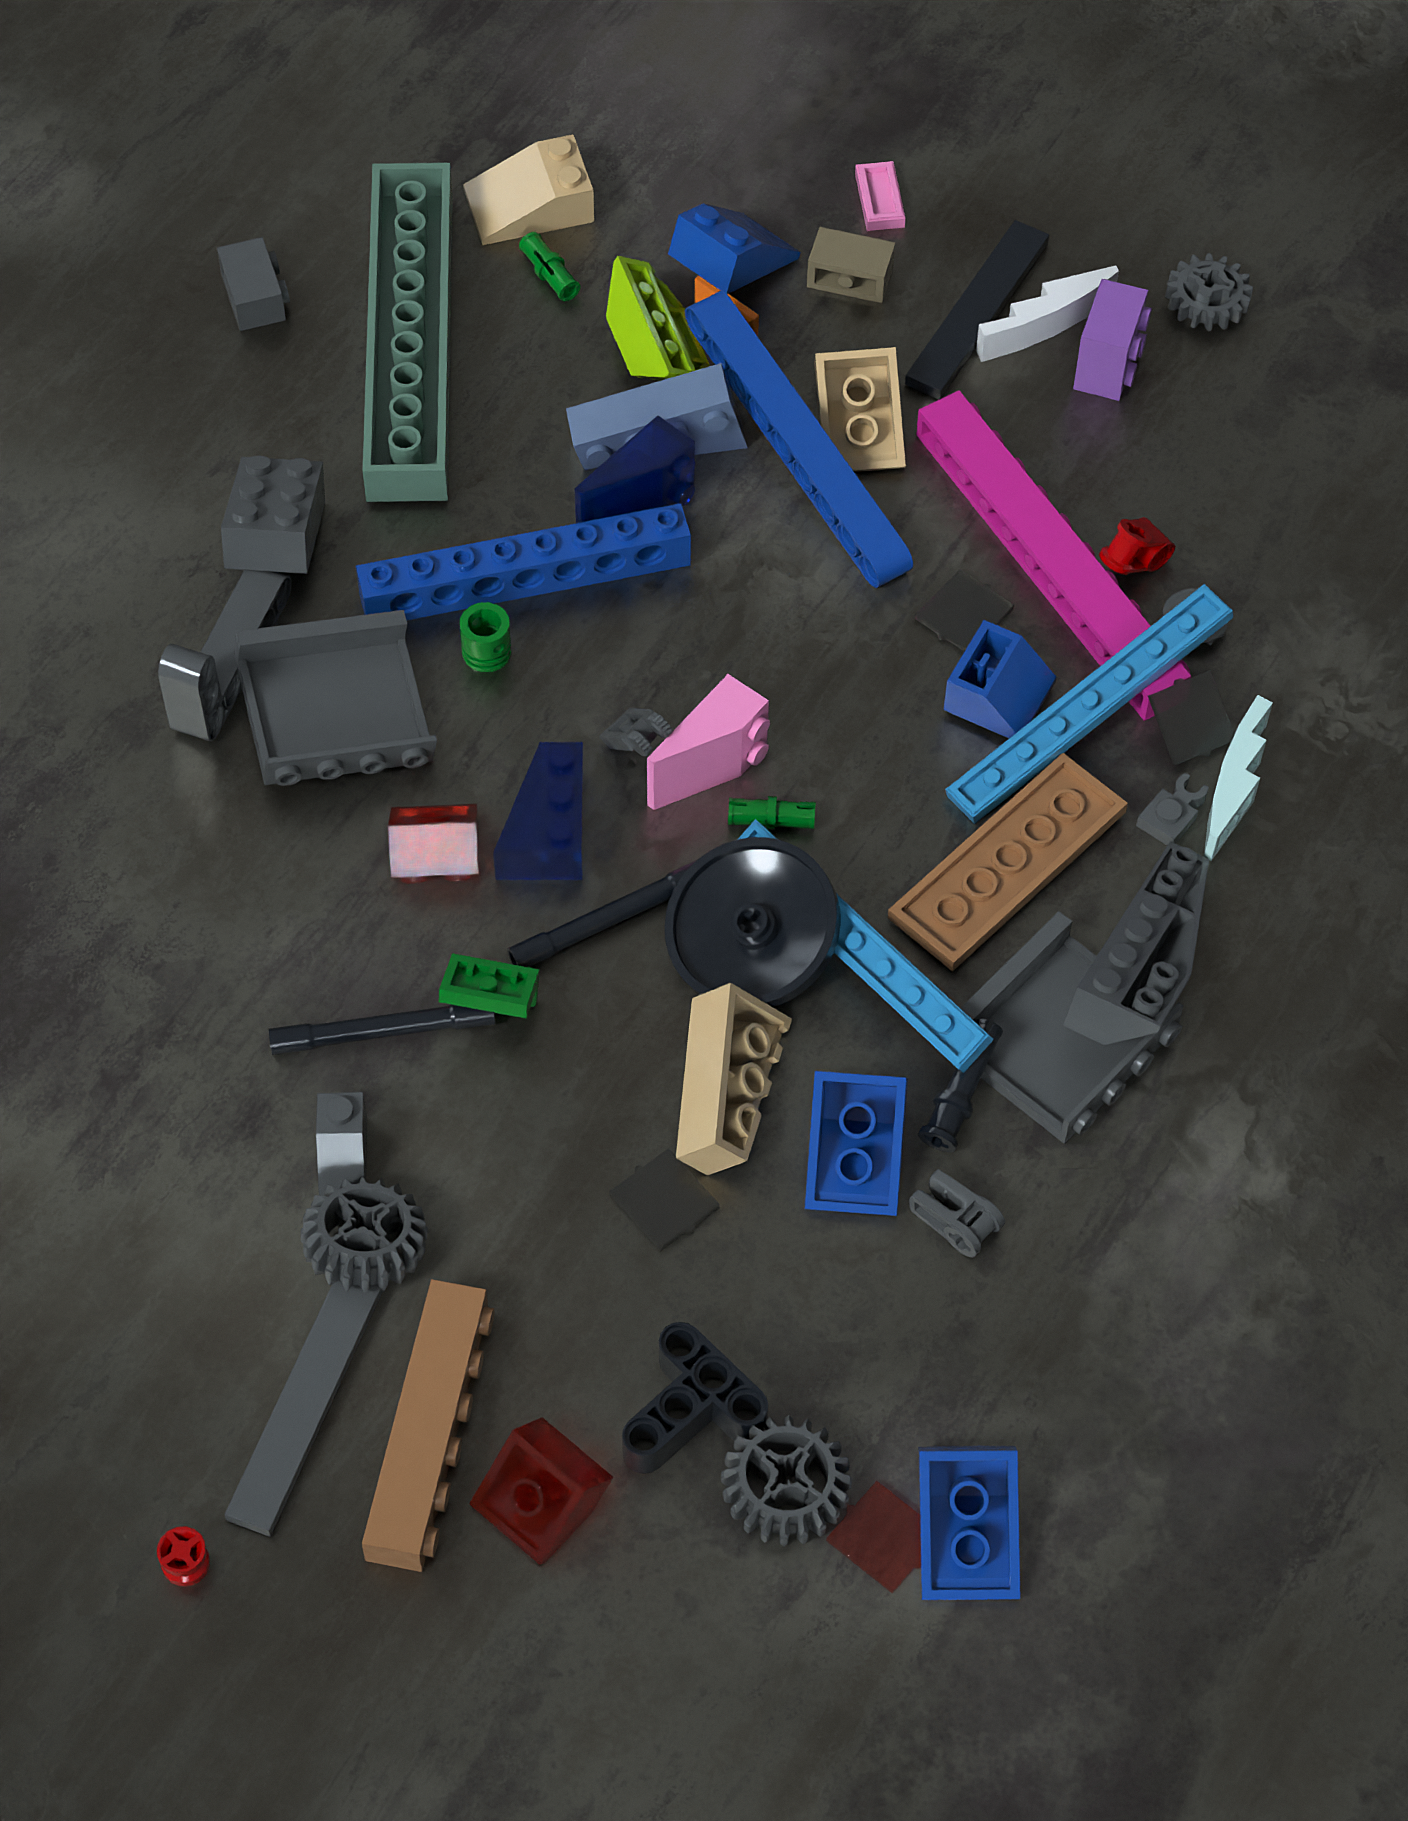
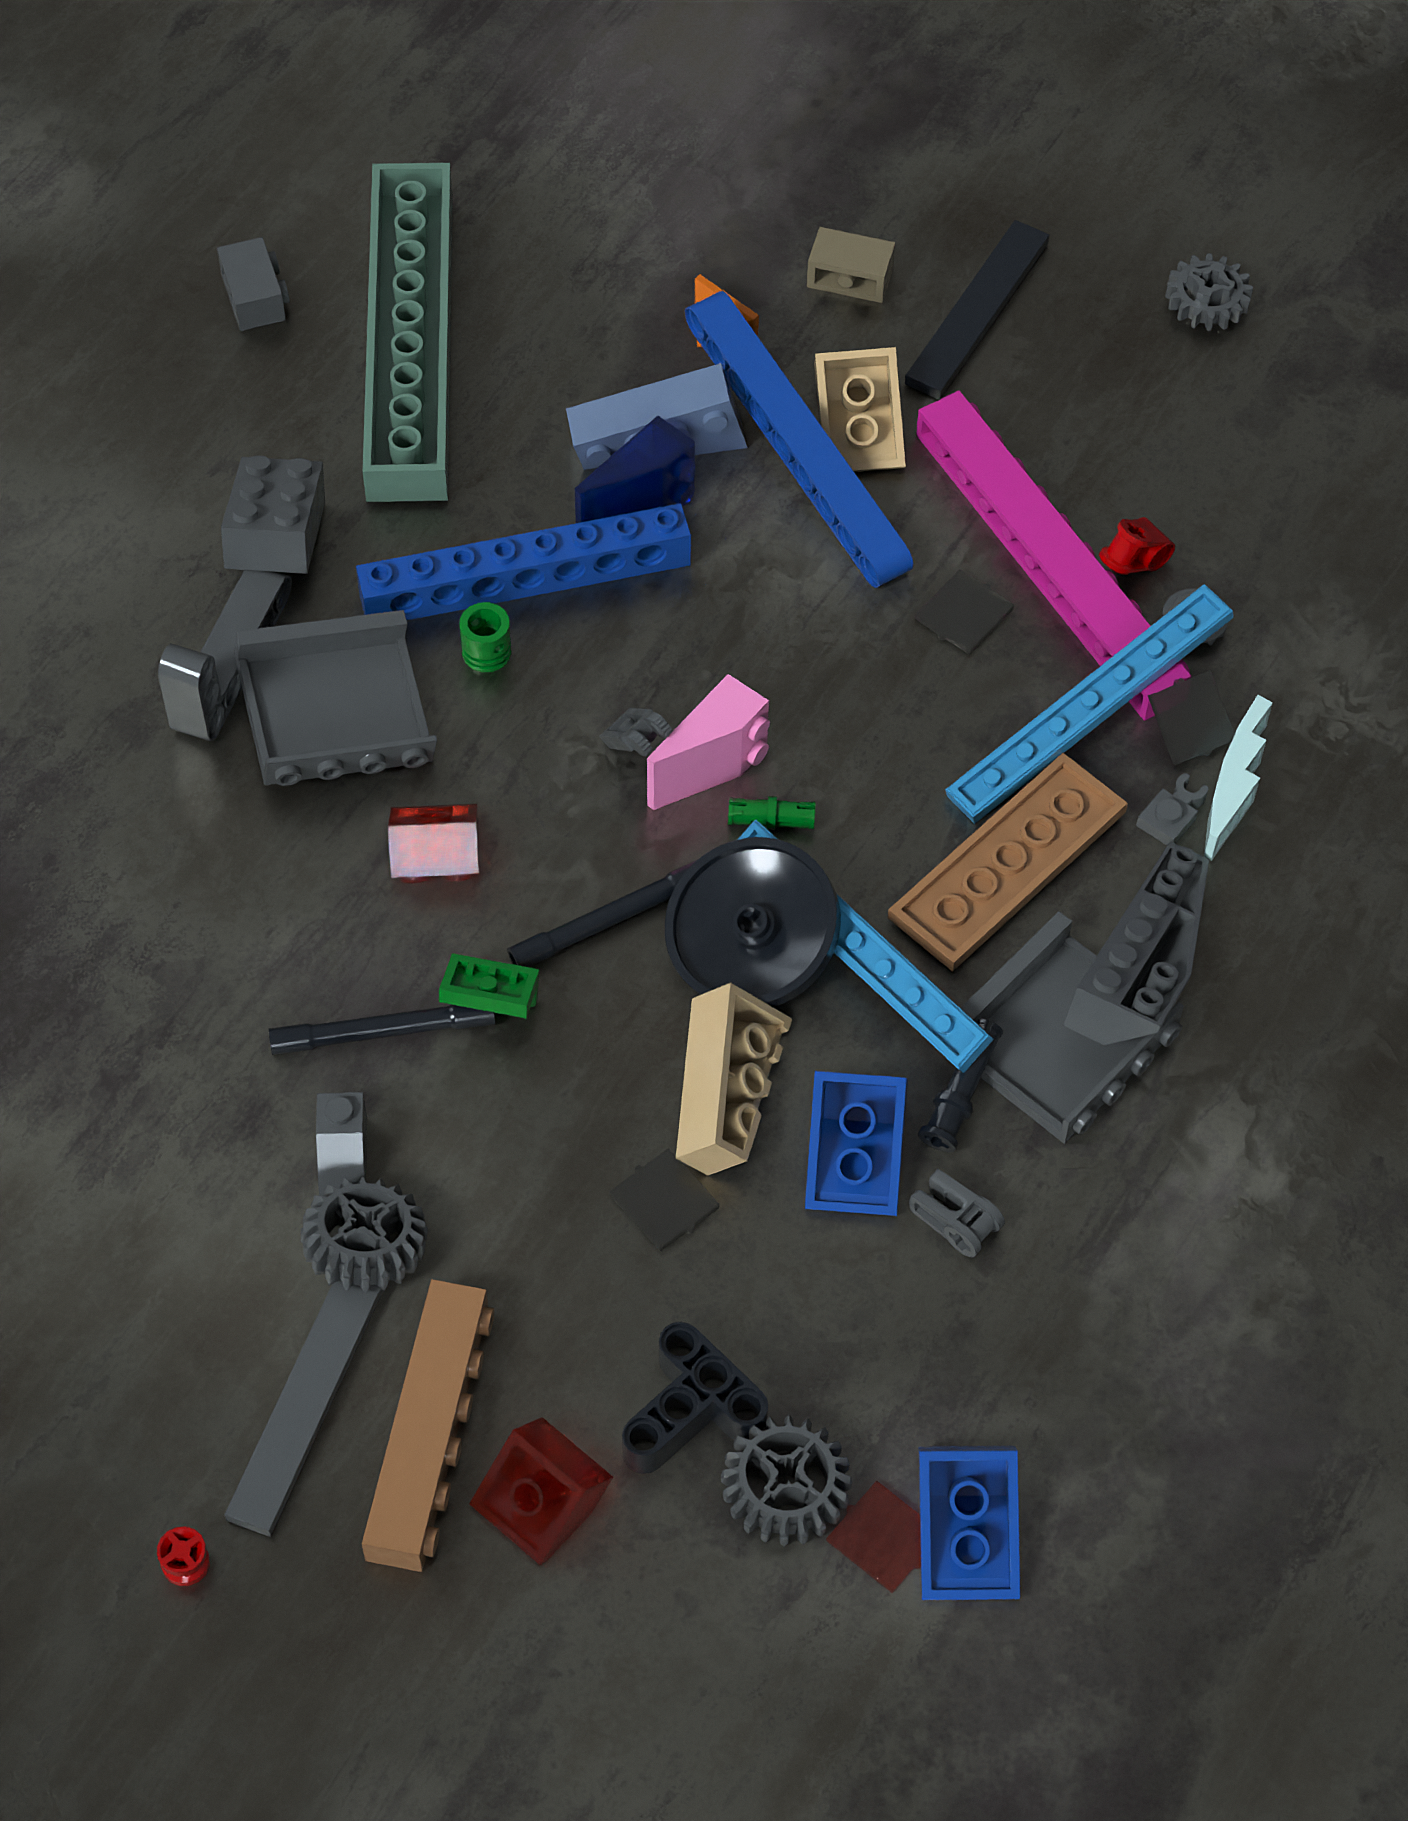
(532, 192): tan slope -> none
(546, 819): clear blue wedge -> none
(549, 266): green pin -> none
(650, 324): lime wedge -> none
(727, 247): blue slope -> none
(880, 196): bright pink tile -> none
(998, 681): blue slope -> none
(1037, 319): white slope -> none
(1112, 340): medium lavender brick -> none

